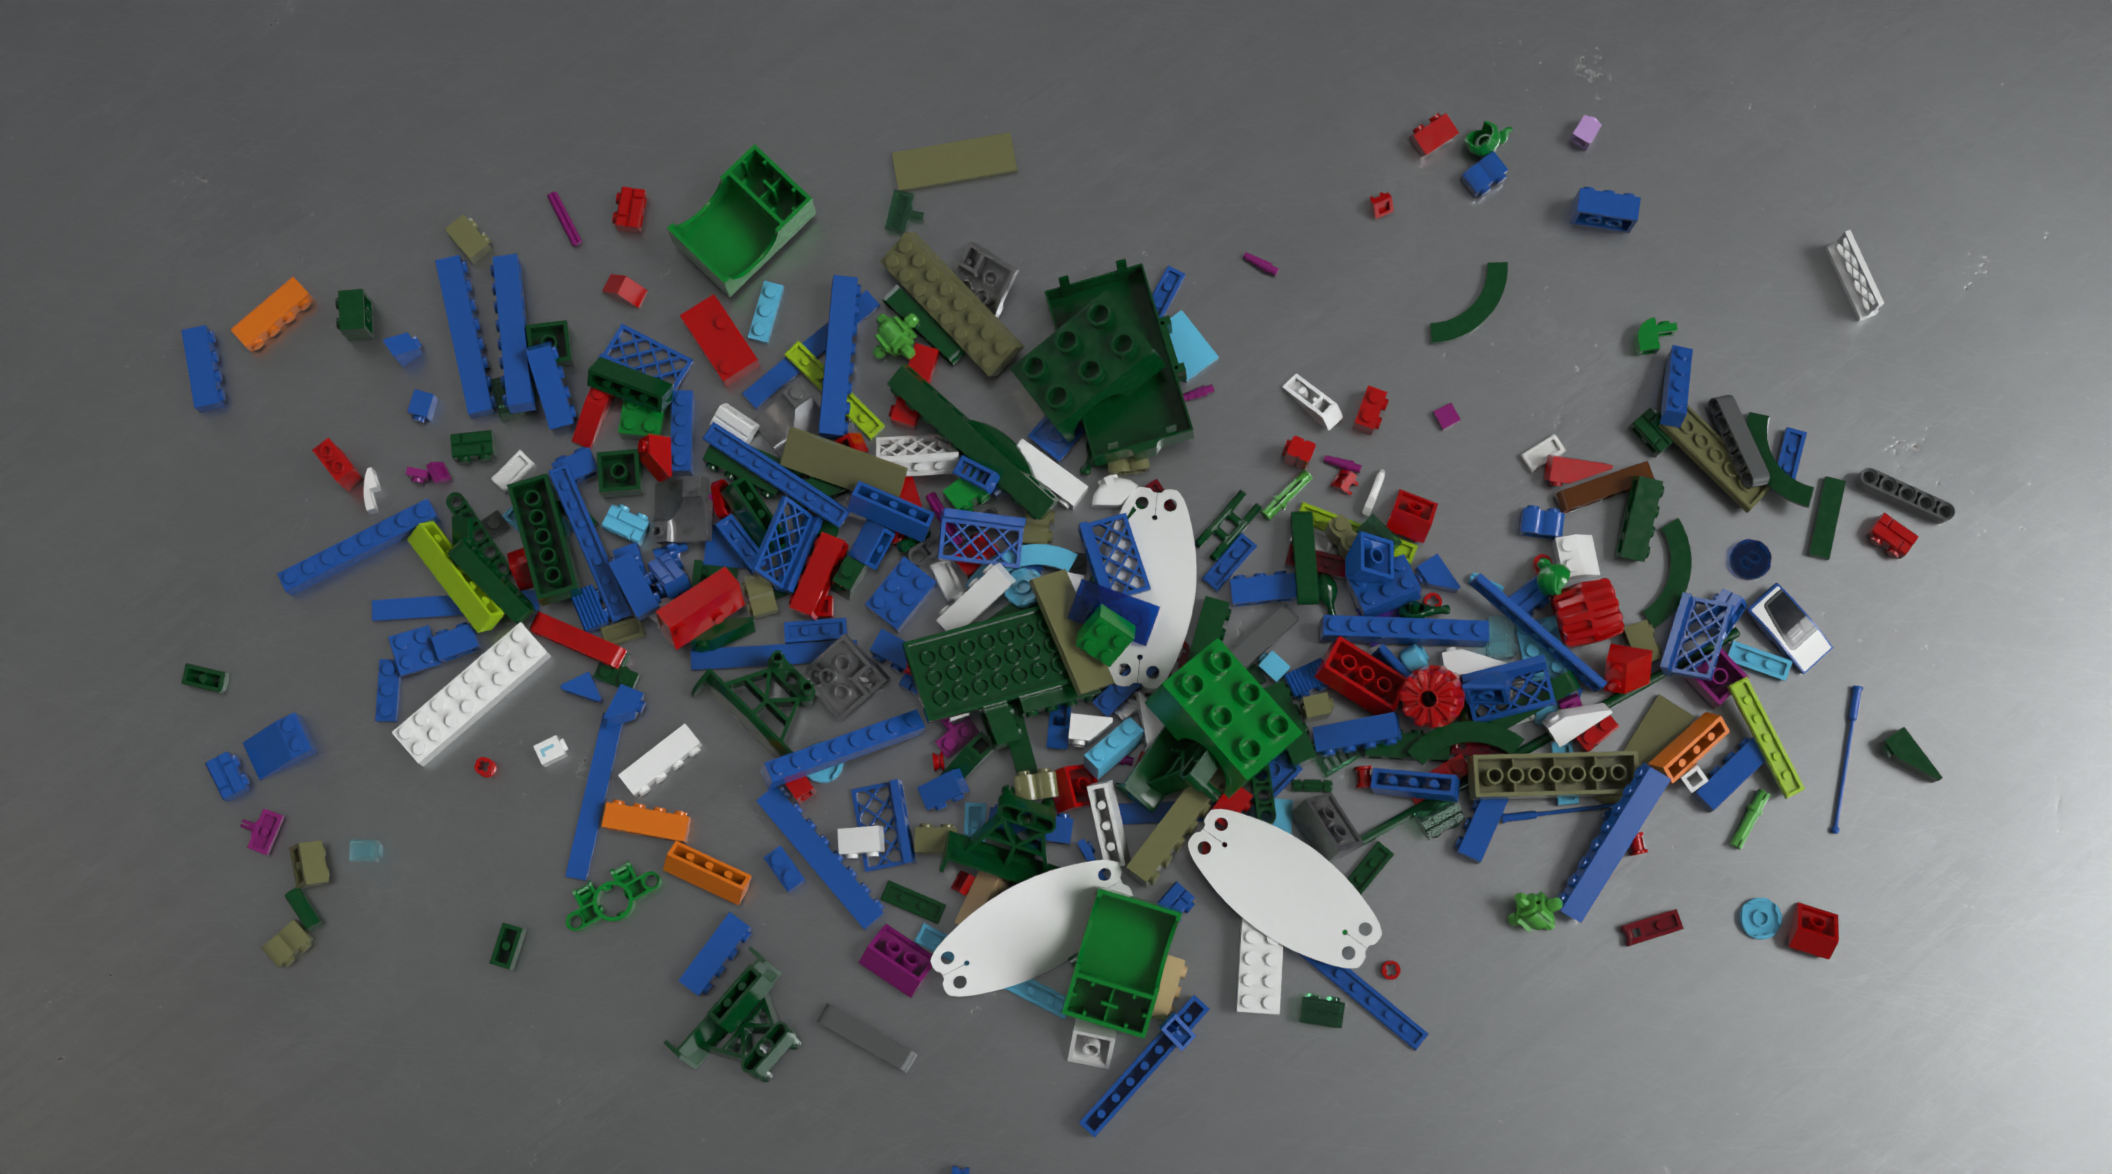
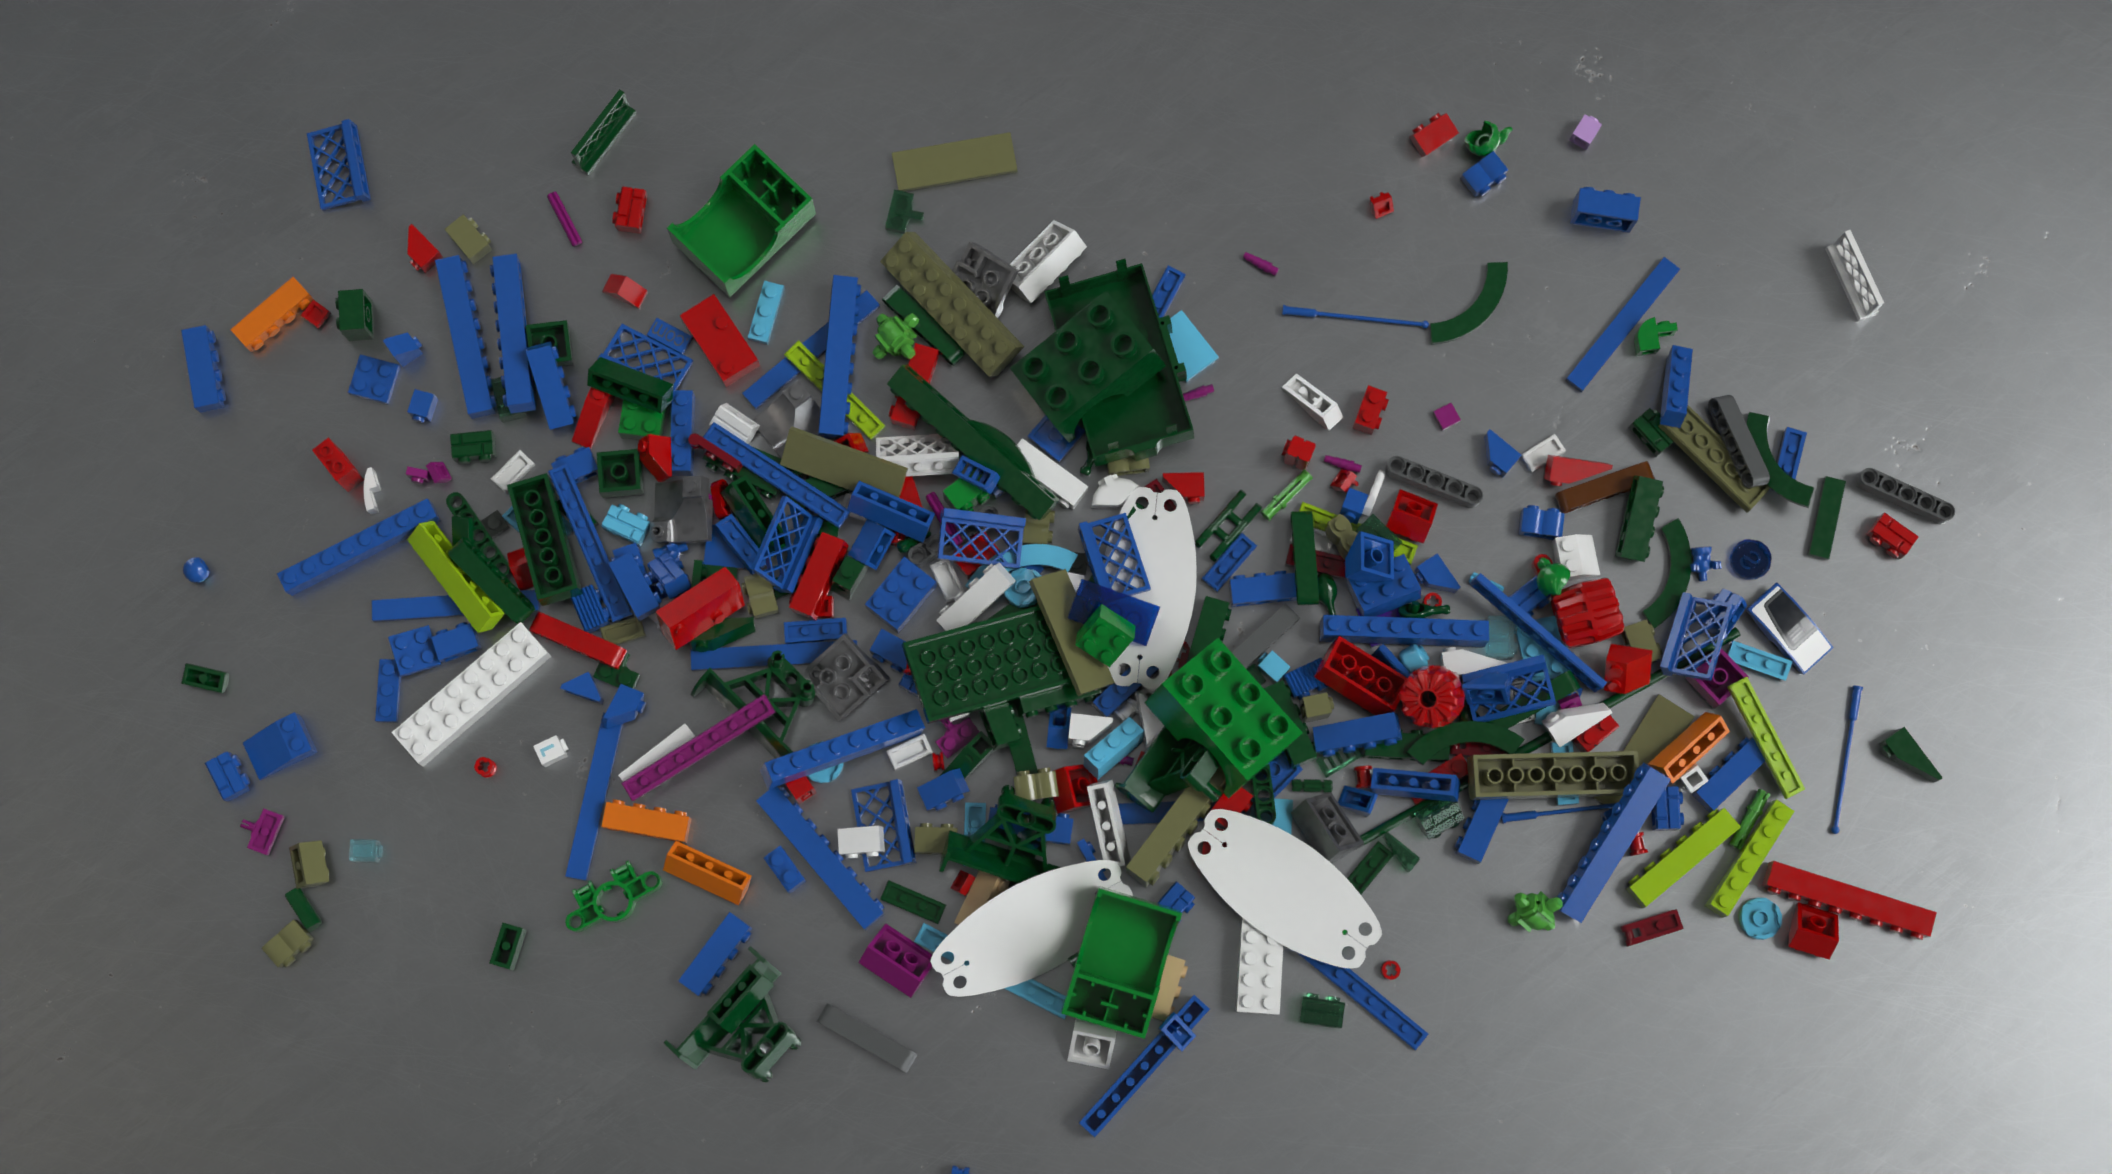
(195, 570): none -> blue piece
(315, 314): none -> red plate
(355, 161): none -> blue fence
(374, 379): none -> blue plate
(421, 250): none -> red slope
(602, 133): none -> dark green fence
(669, 336): none -> blue tile
(698, 747): none -> magenta tile
(713, 452): none -> dark red plate
(909, 752): none -> white tile
(1045, 260): none -> white slope
(1189, 485): none -> red slope
(1312, 313): none -> blue piece
(1353, 505): none -> blue brick
(1357, 800): none -> blue slope
(1402, 853): none -> clear green slope
(1444, 482): none -> dark grey beam
(1499, 454): none -> blue slope
(1622, 324): none -> blue tile
(1666, 811): none -> blue brick
(1683, 857): none -> lime brick
(1702, 562): none -> blue piece
(1749, 858): none -> lime brick
(1849, 899): none -> red brick

